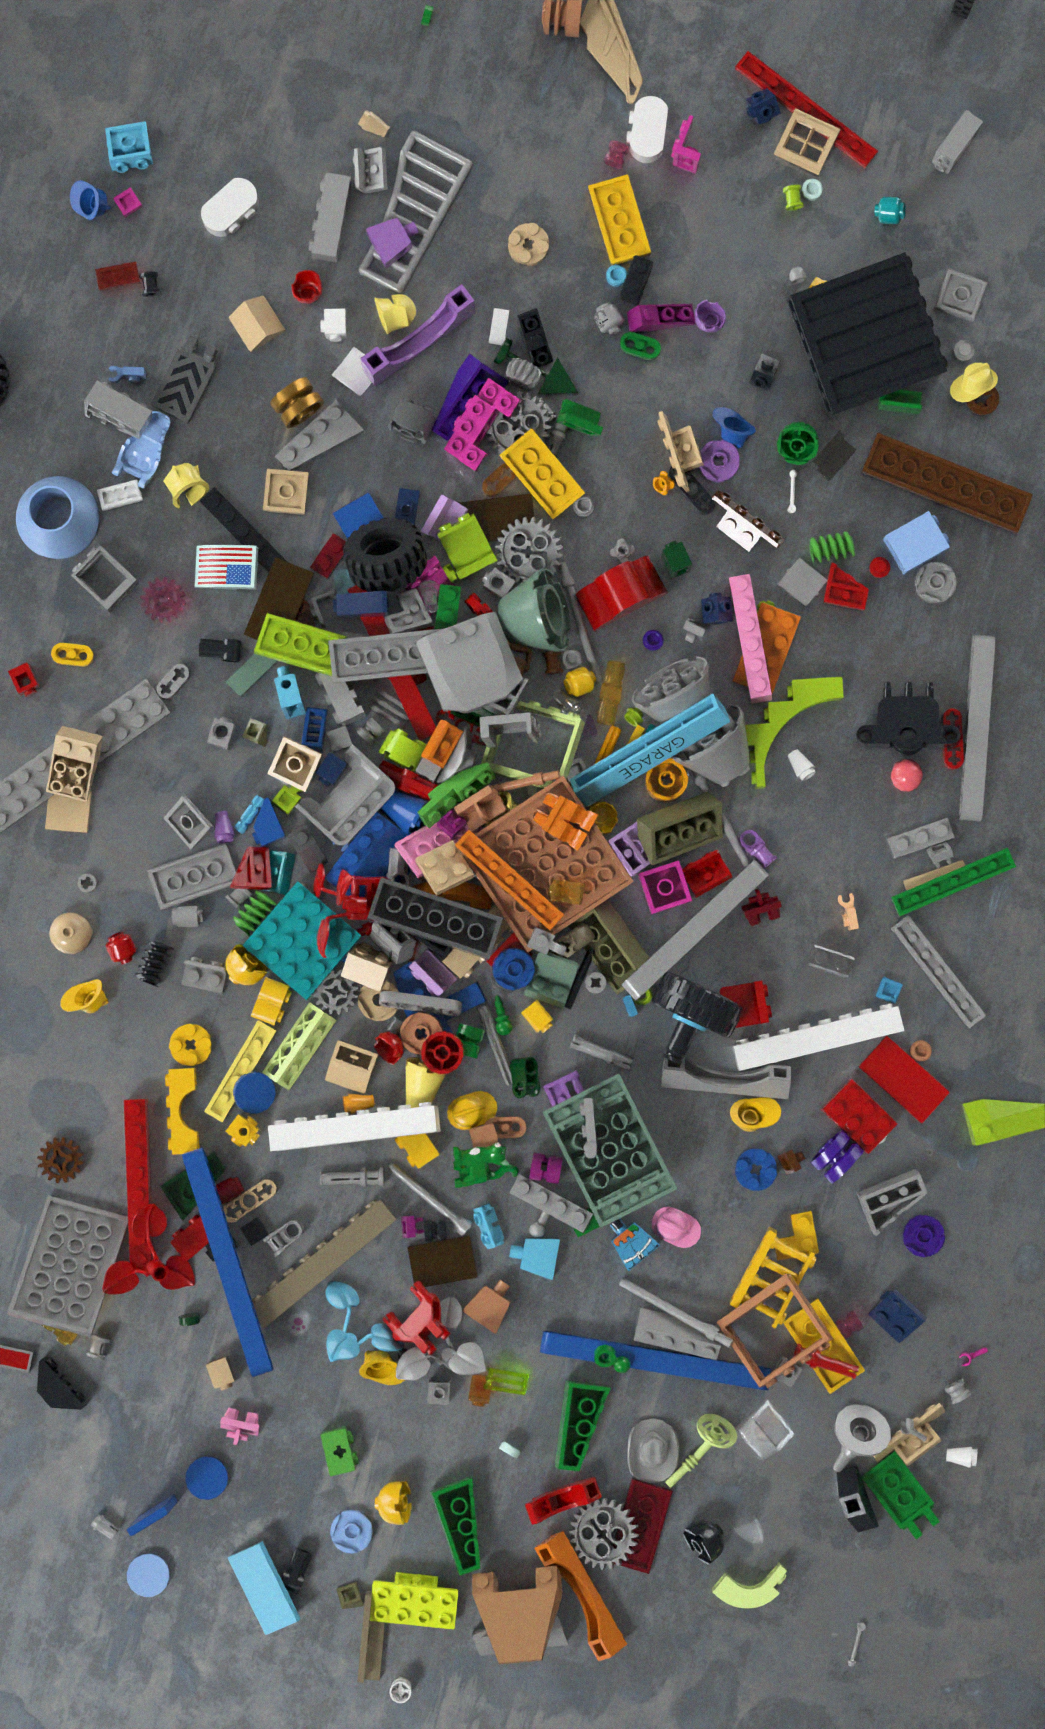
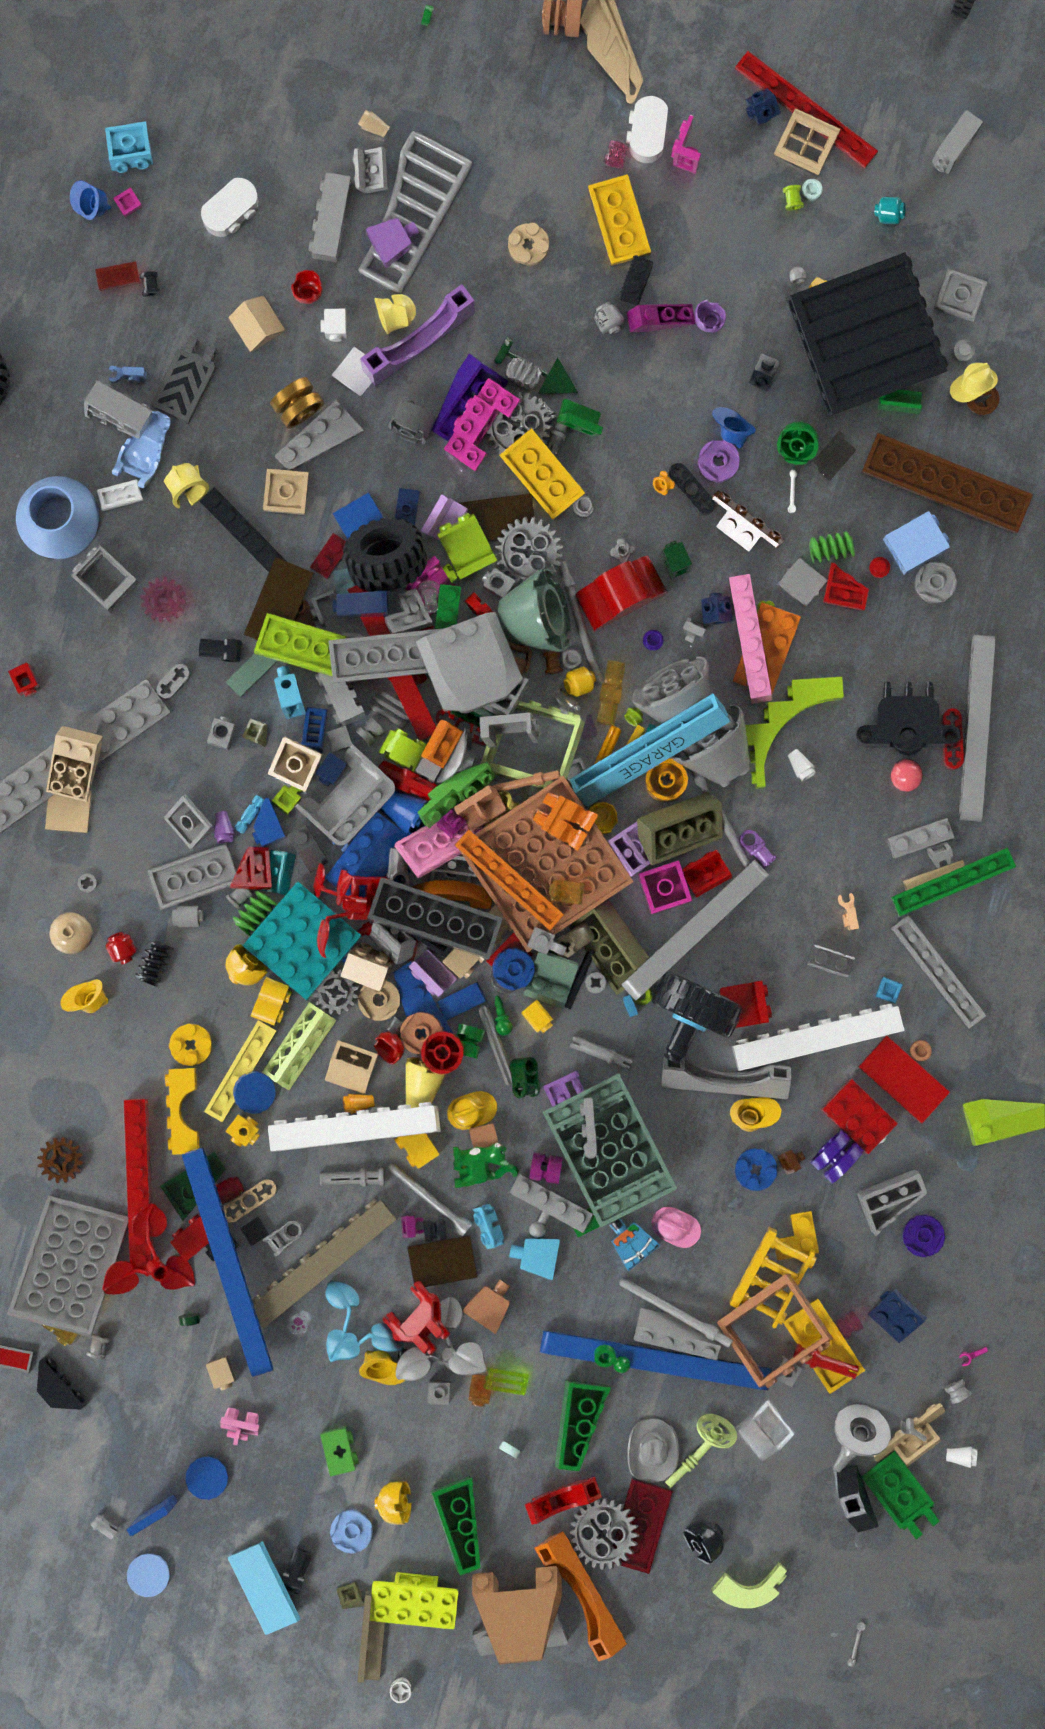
(73, 654): yellow plate -> none
(204, 976): light grey bracket -> none
(226, 567): slope -> none
(420, 1003): light grey beam -> none
(444, 867): tan plate -> none
(495, 476): clear orange beam -> none
(498, 326): white sticker -> none
(505, 1126): nougat plate -> none
(534, 337): black slope -> none
(616, 275): medium azure tile -> none
(641, 343): green plate -> none
(683, 450): tan bracket -> none
(749, 1532): clear tile -> none
(759, 904): dark red hips -> none

